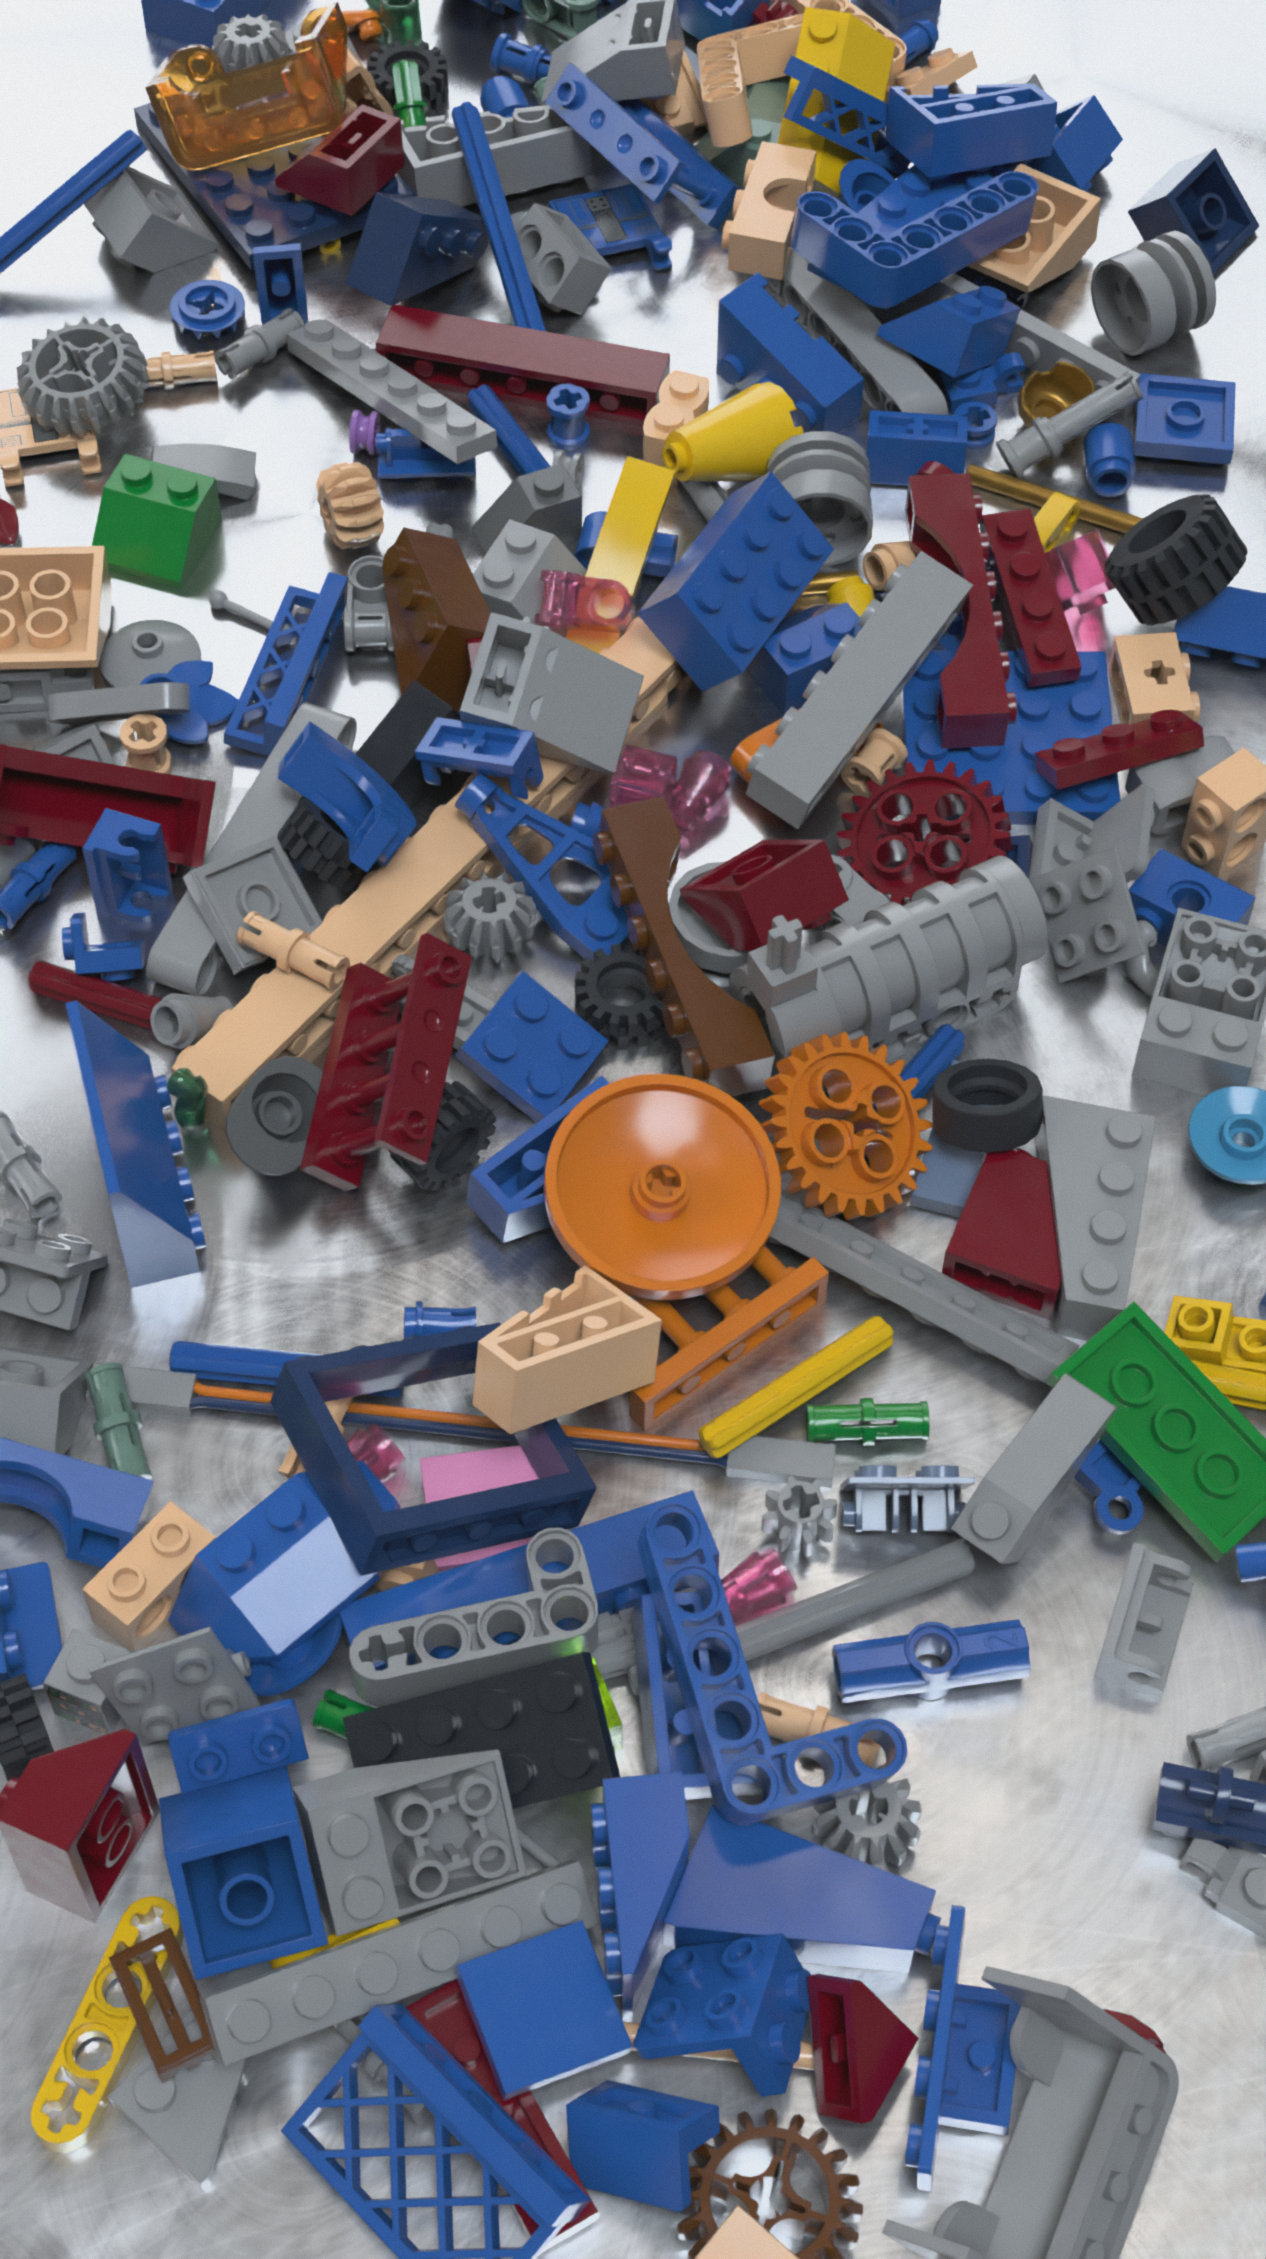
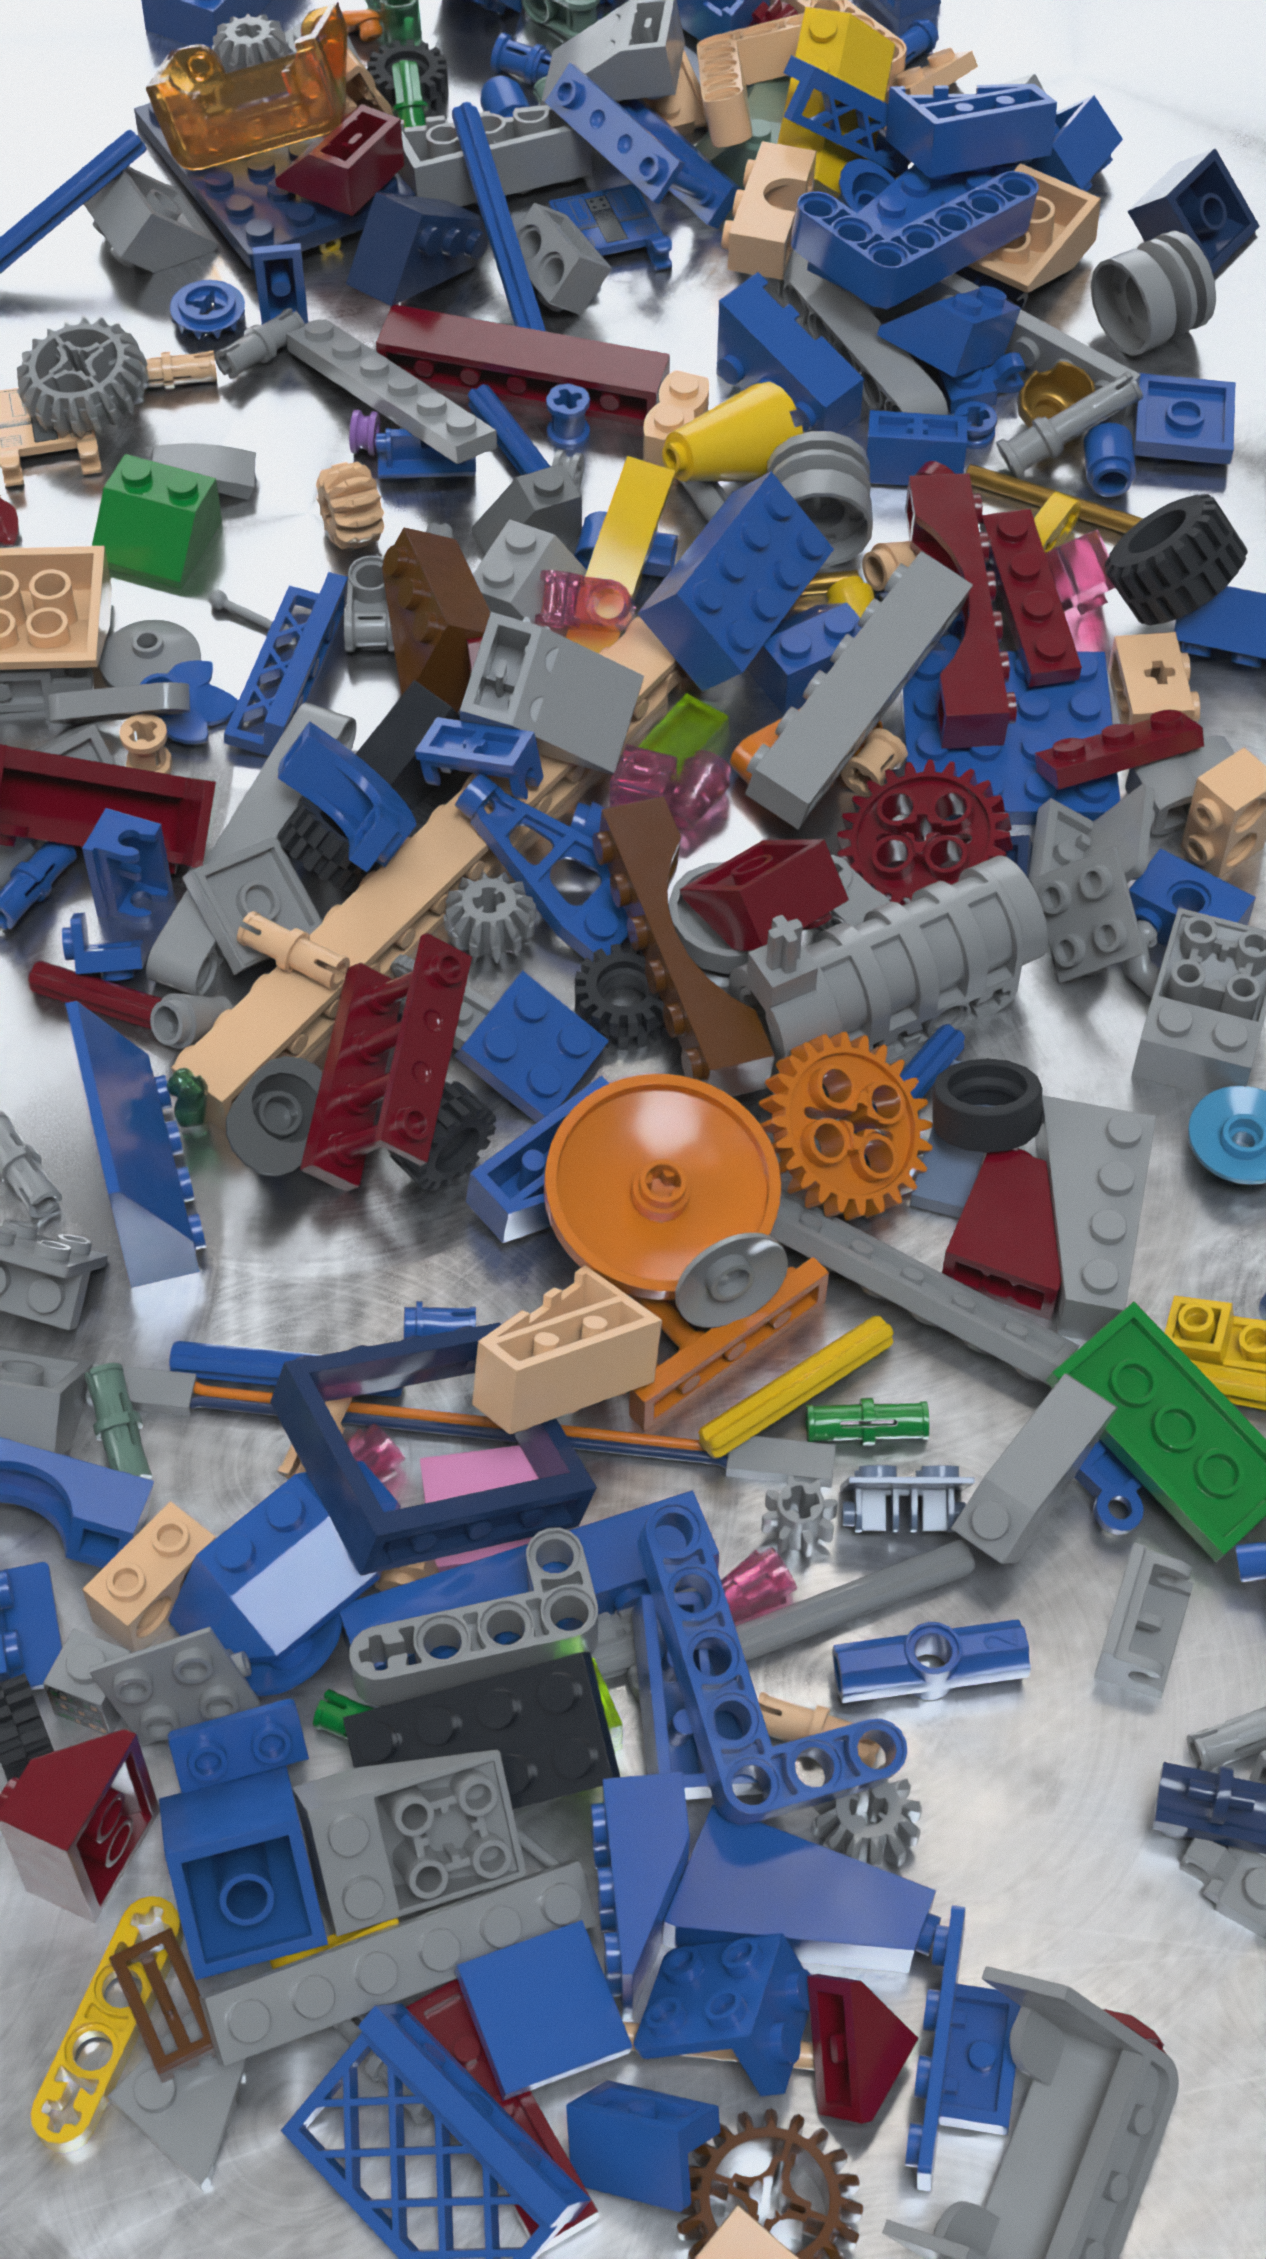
(687, 729): none -> clear neon green tile
(731, 1279): none -> light grey dish

